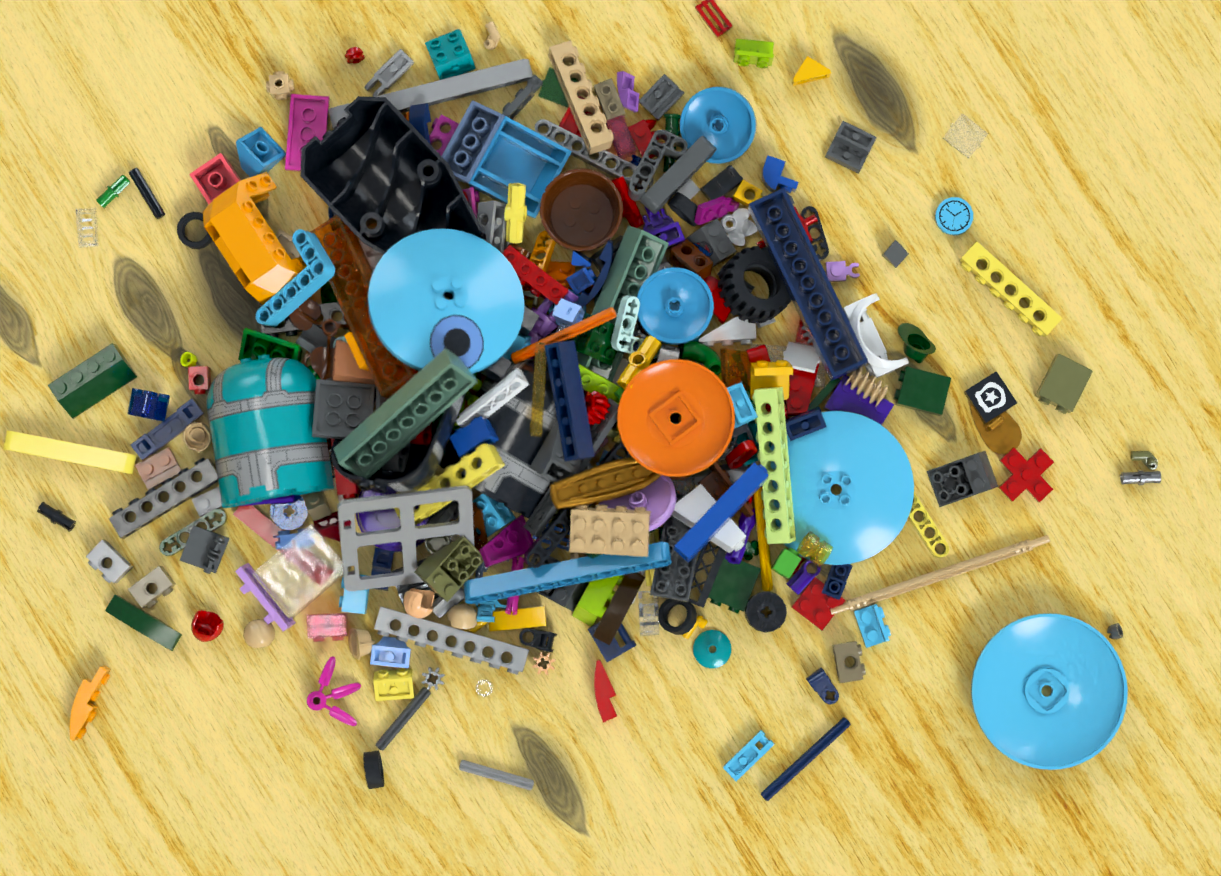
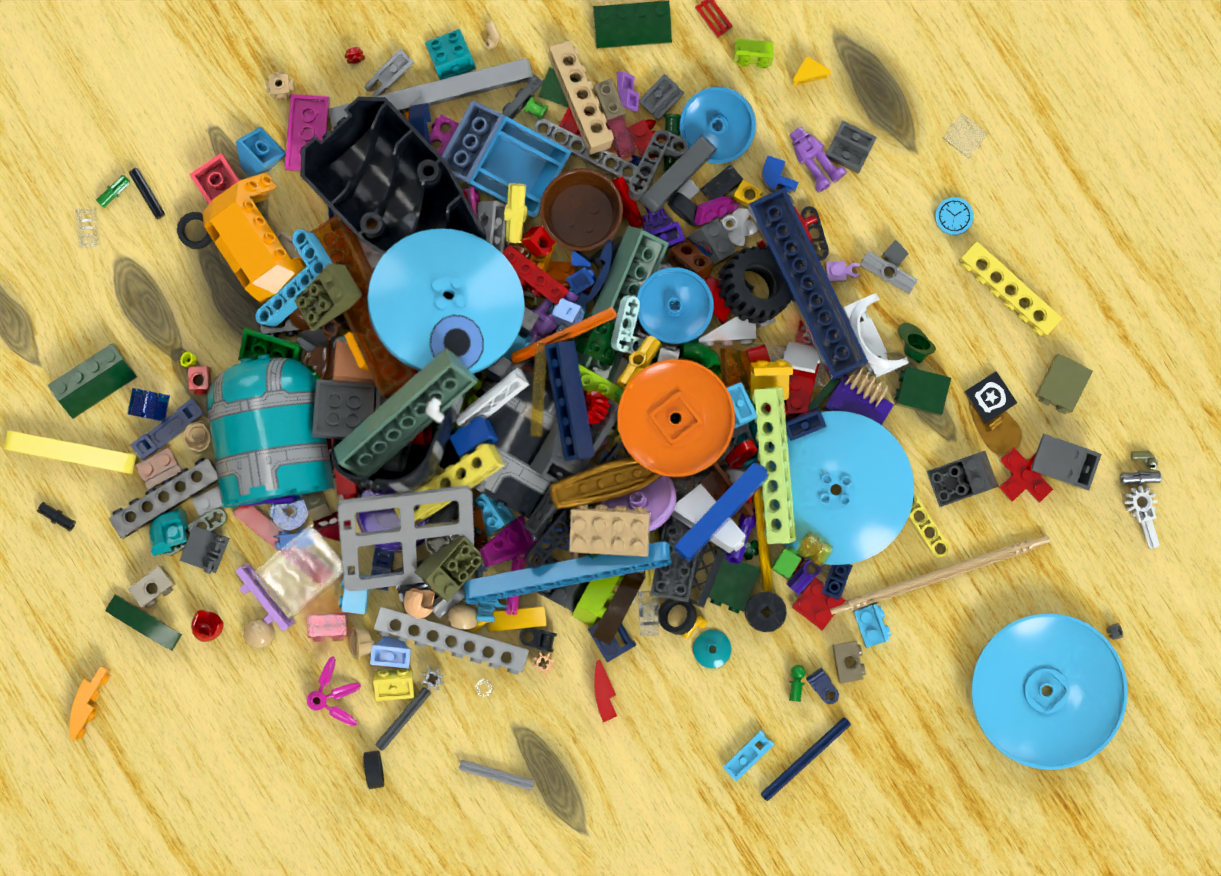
(119, 567): brick -> none
(167, 531): none -> teal brick
(328, 296): none -> olive slope
(432, 410): none -> white arm
(531, 239): none -> red brick
(536, 108): none -> bright green bush
(632, 24): none -> dark green slope
(797, 672): none -> green pin
(809, 147): none -> medium lavender piece
(899, 279): none -> light grey piece
(1066, 462): none -> dark grey slope
(1144, 514): none -> white gear

